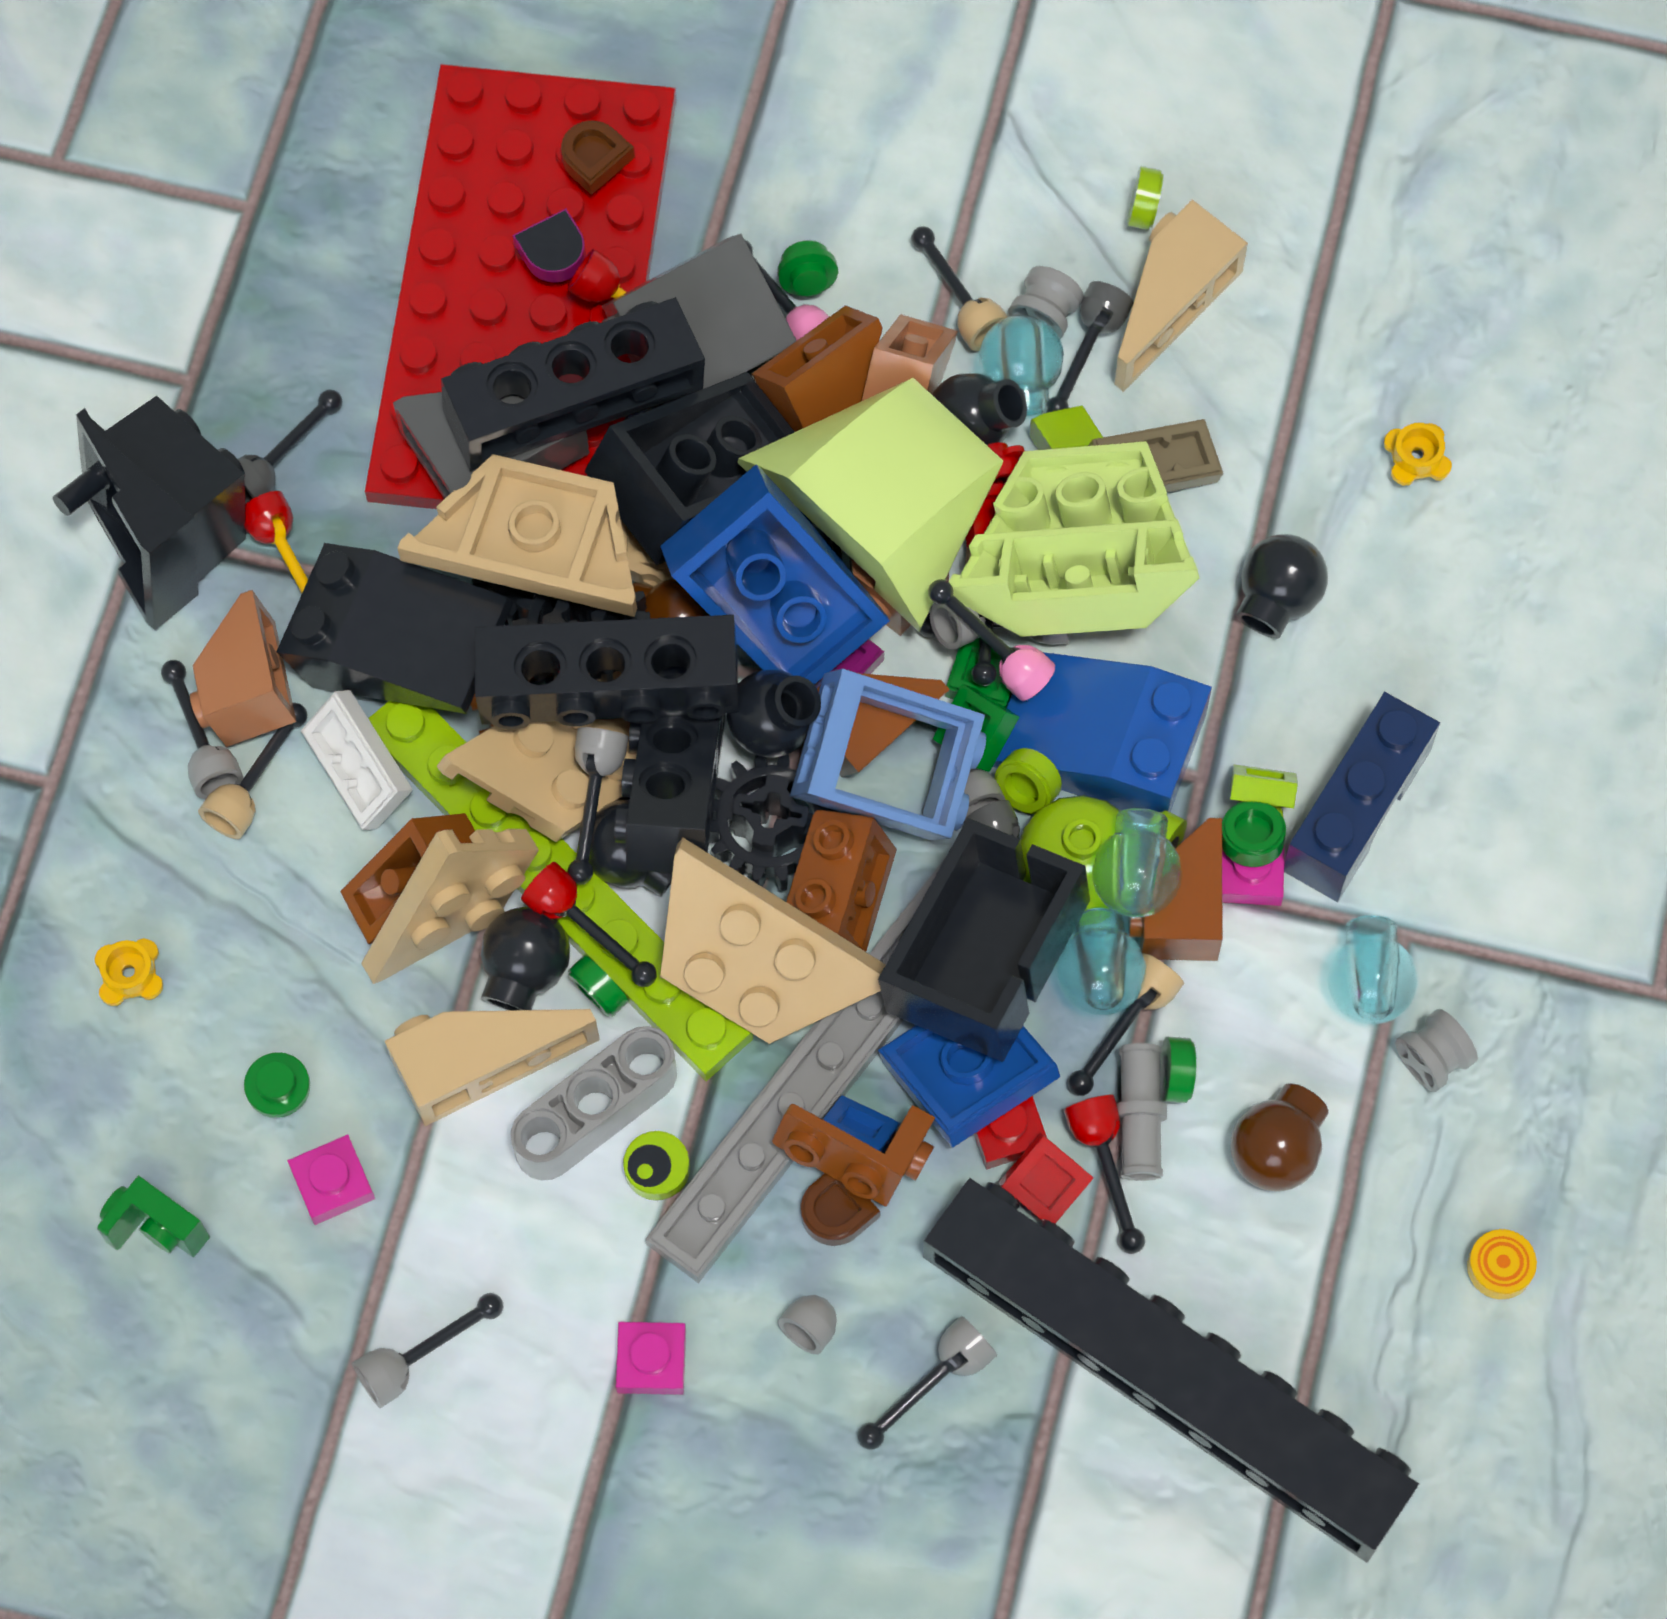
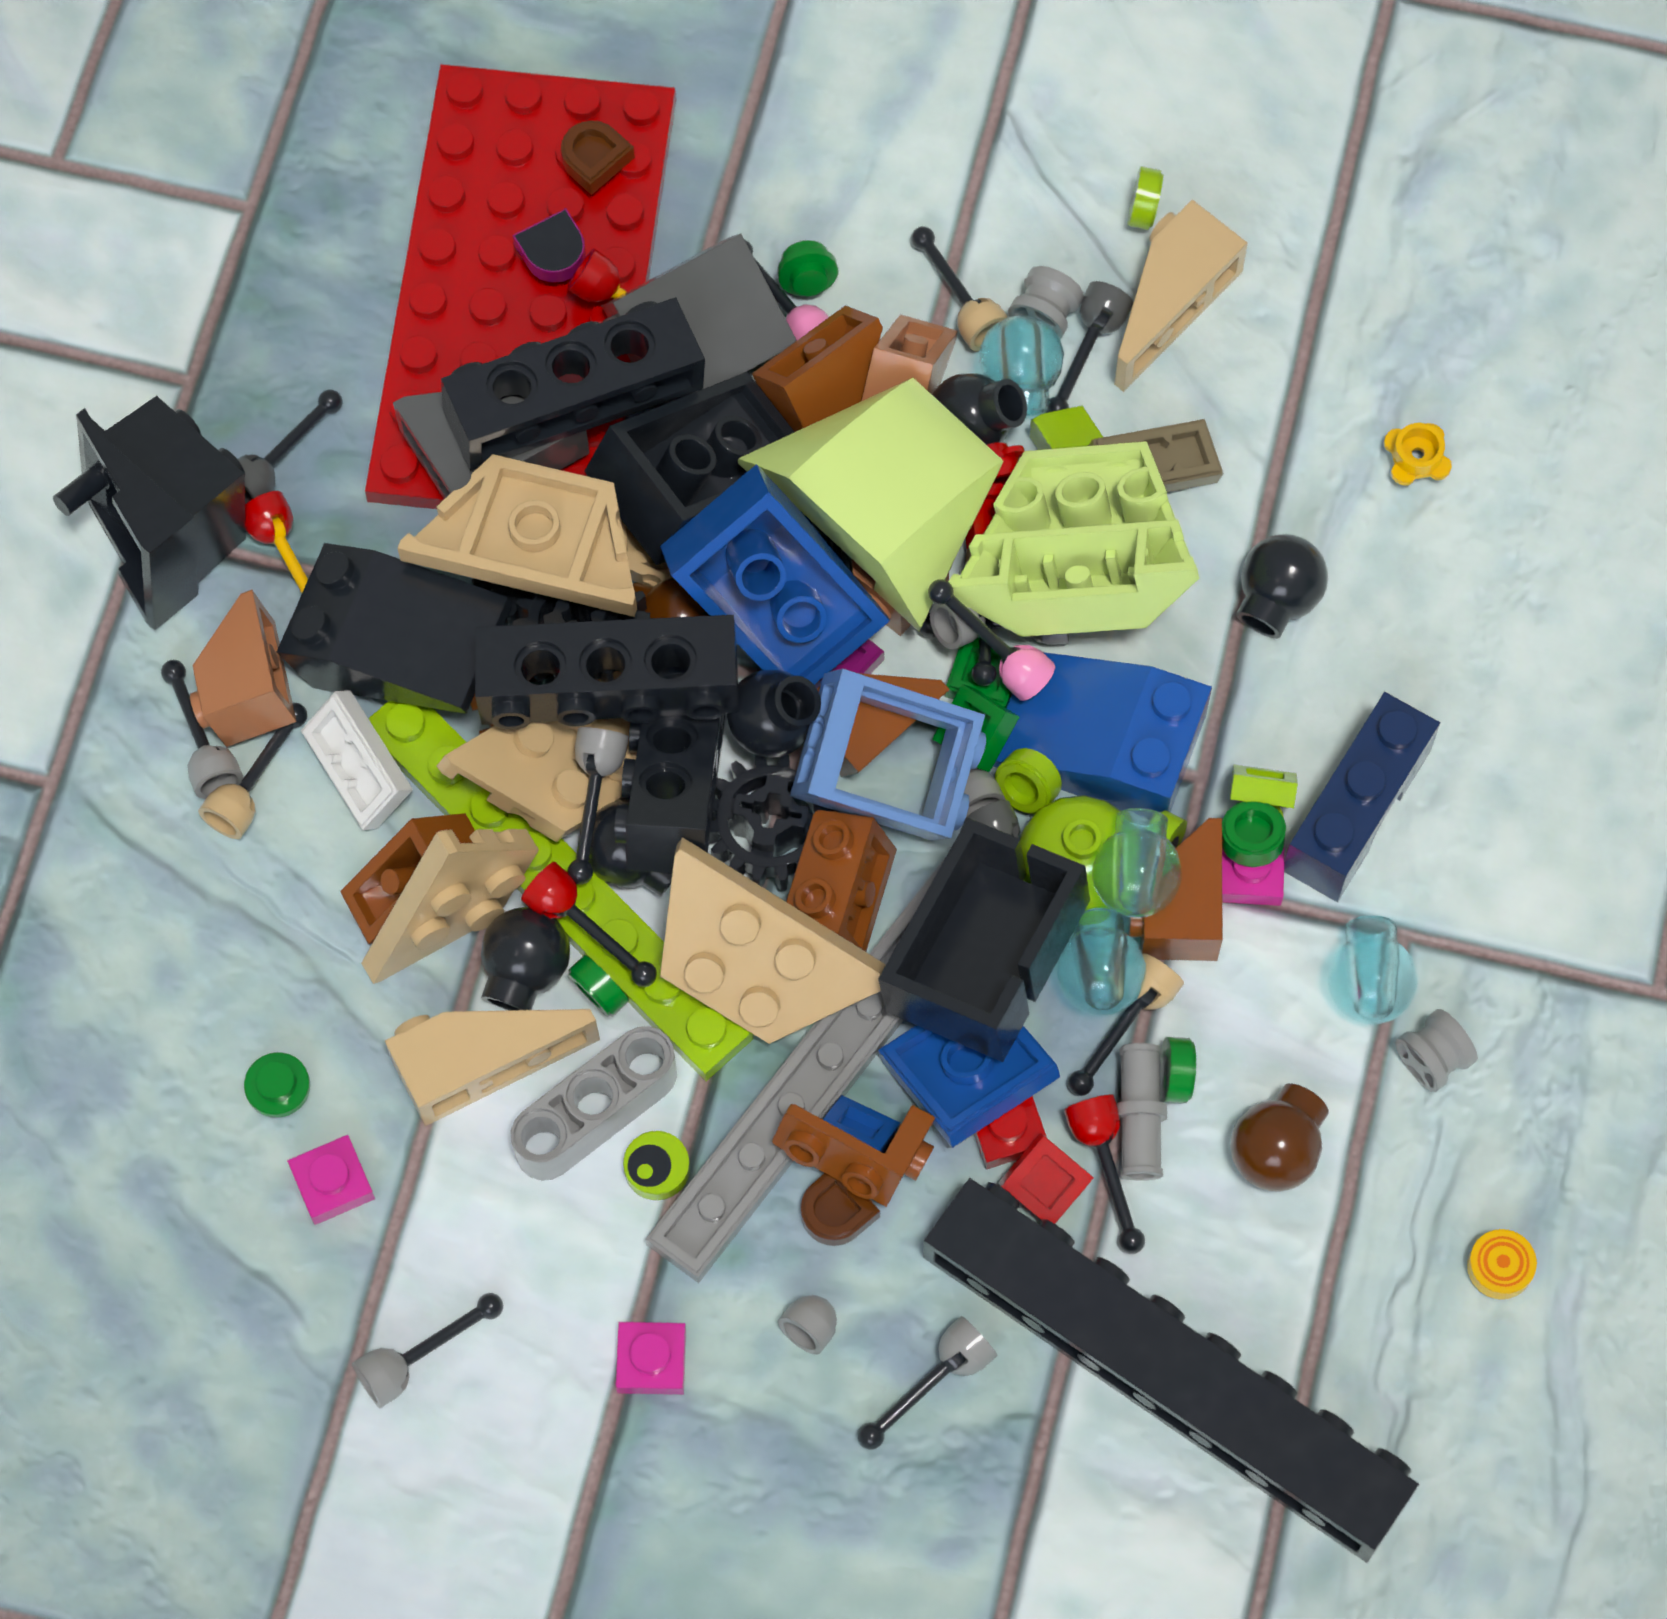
(123, 954): yellow plate -> none
(164, 1220): green bracket -> none

